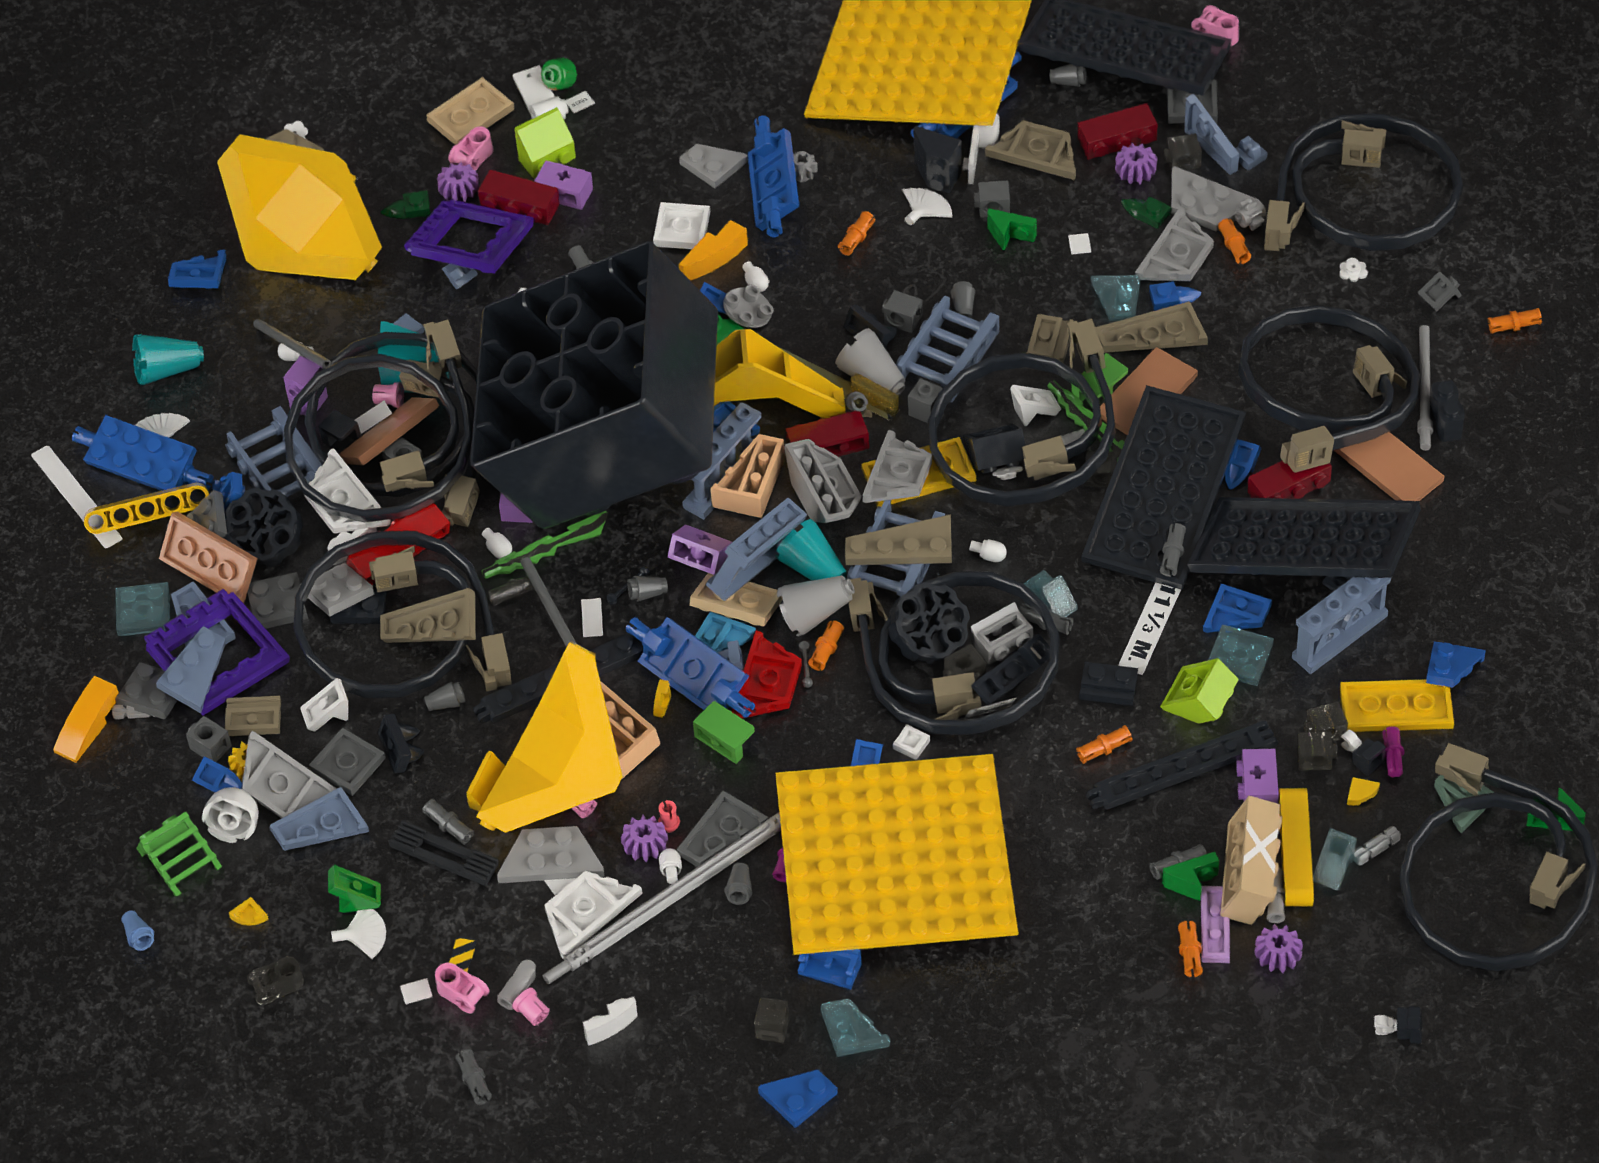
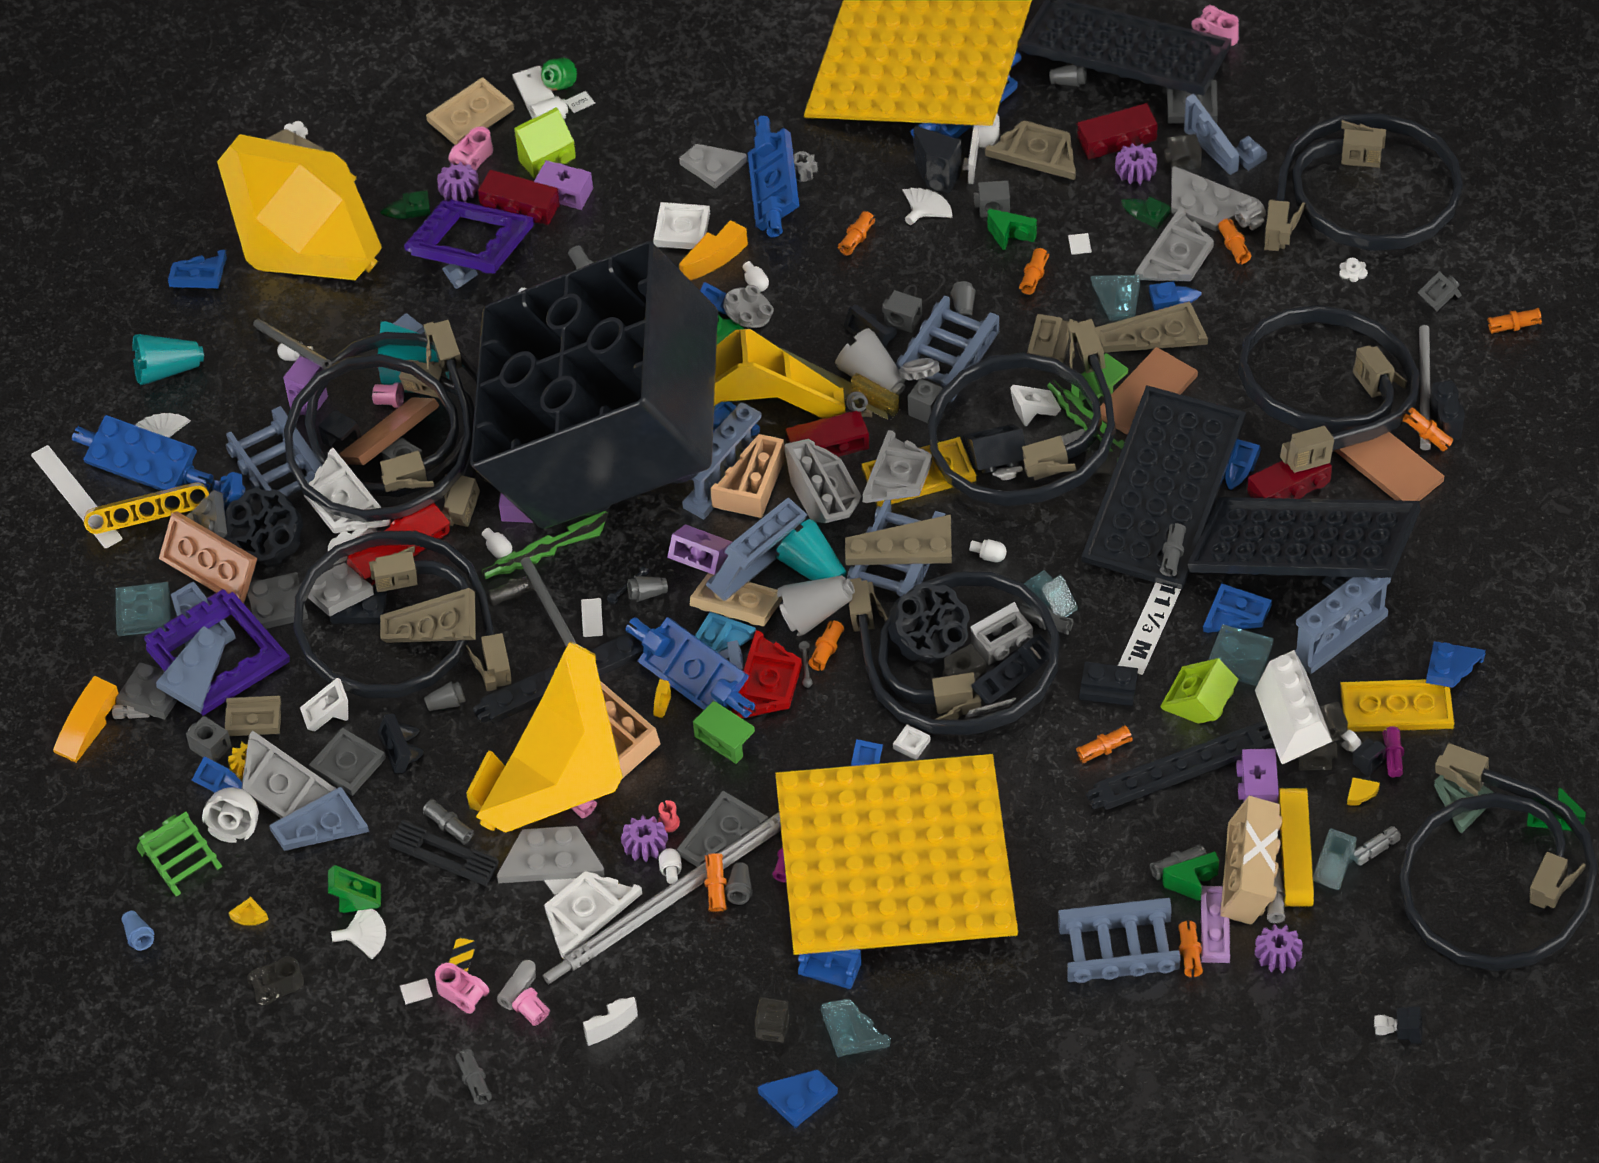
(373, 416): white sticker -> none
(715, 882): none -> orange pin
(919, 369): none -> light grey gear
(1034, 271): none -> orange pin
(1117, 916): none -> sand blue fence
(1291, 708): none -> white slope
(1427, 429): none -> orange pin

